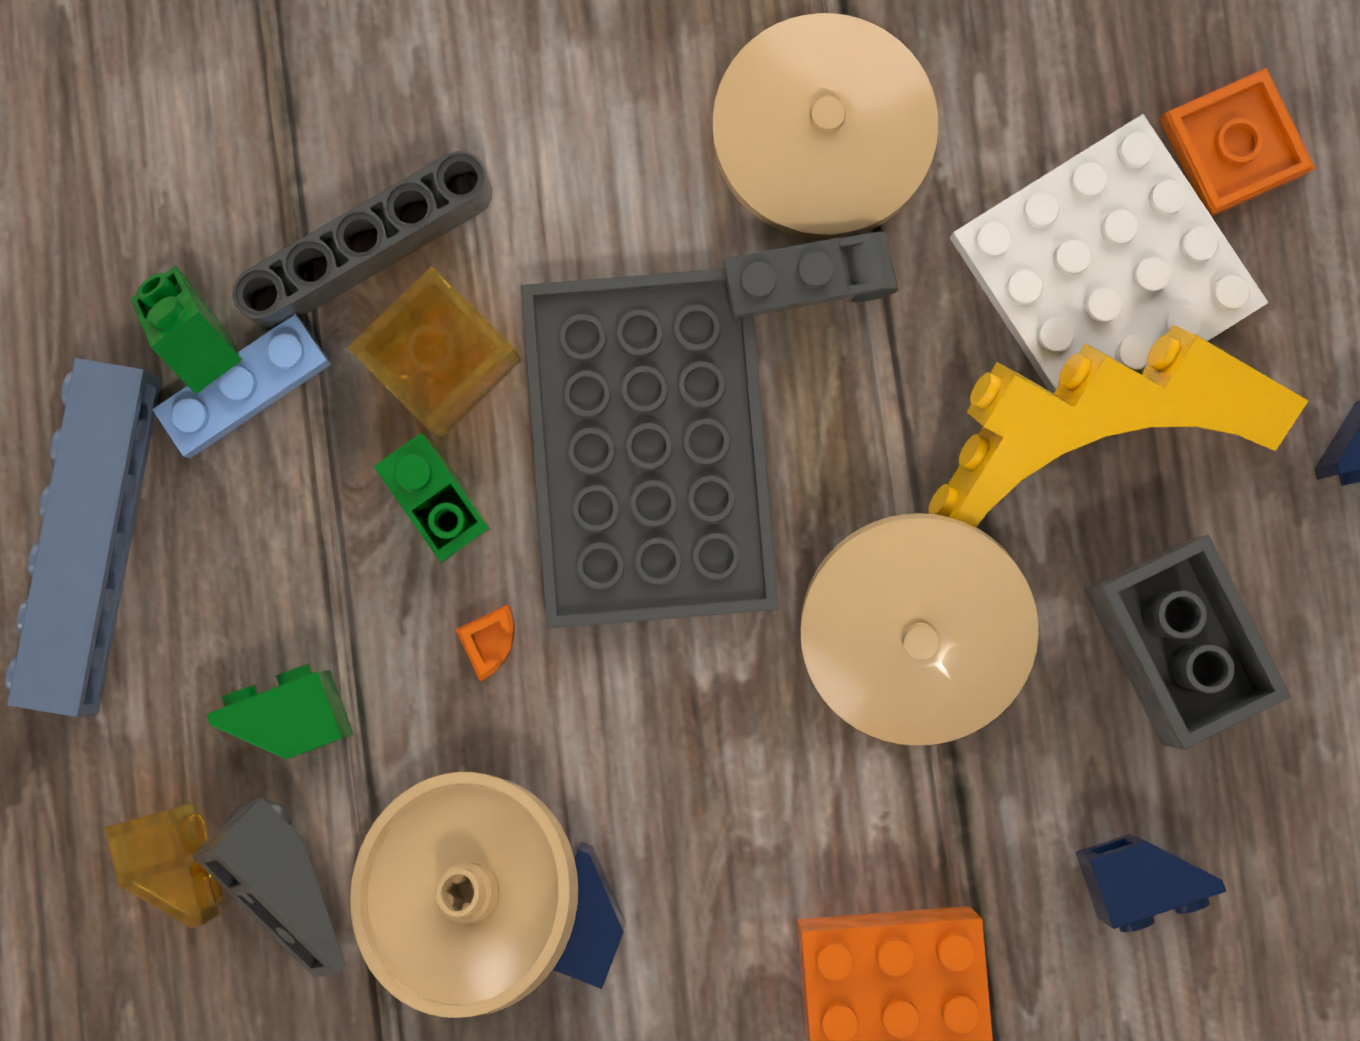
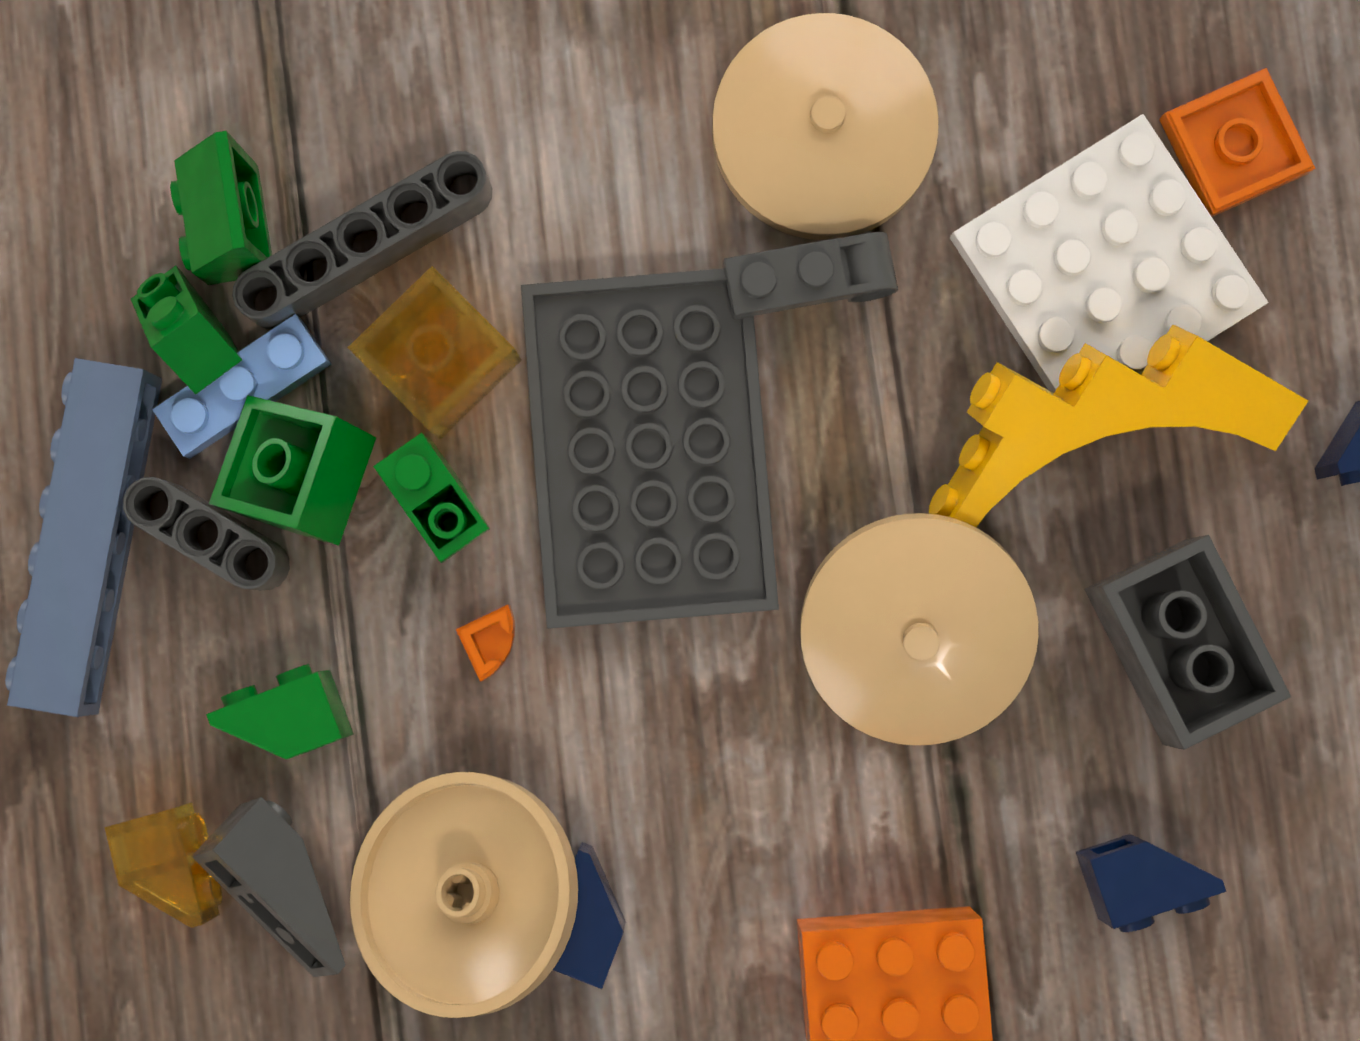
(180, 531): none -> dark grey beam
(221, 210): none -> green slope
(293, 469): none -> green slope

